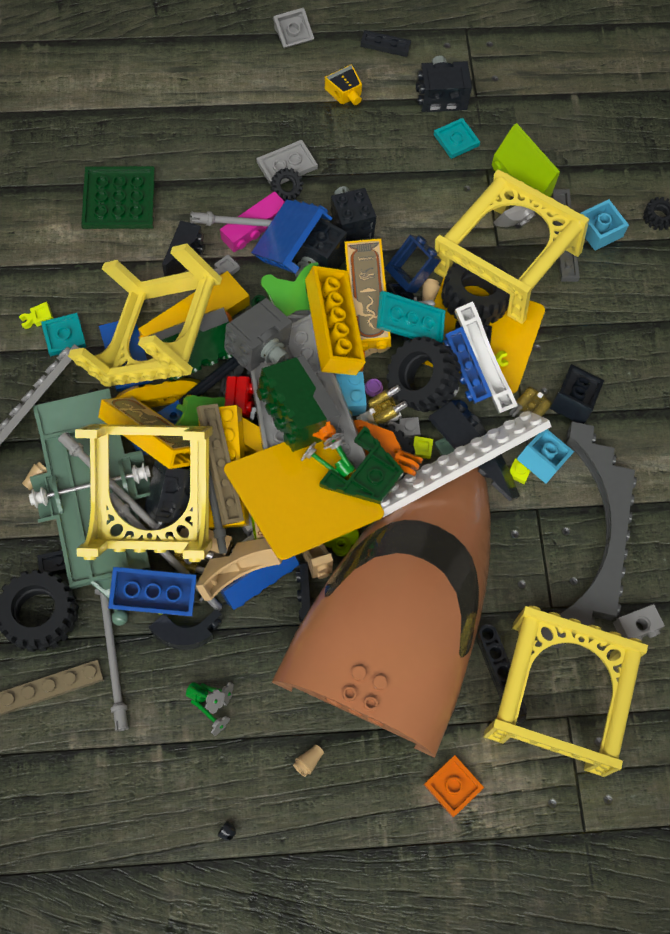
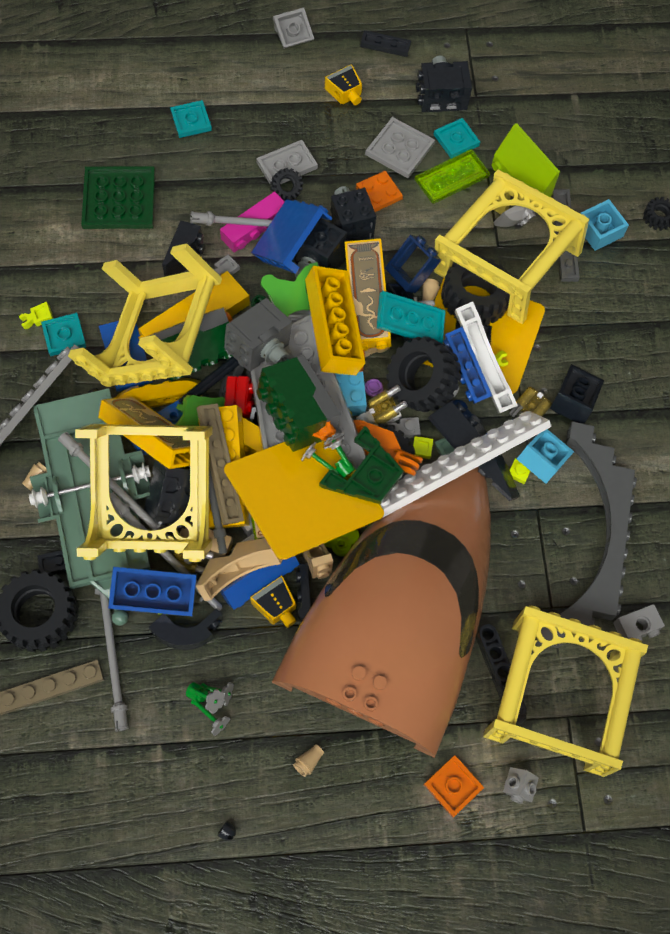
(190, 119): none -> teal plate
(275, 602): none -> torso
(381, 190): none -> orange plate
(400, 147): none -> light grey plate
(452, 176): none -> clear neon green tile
(520, 785): none -> light grey brick

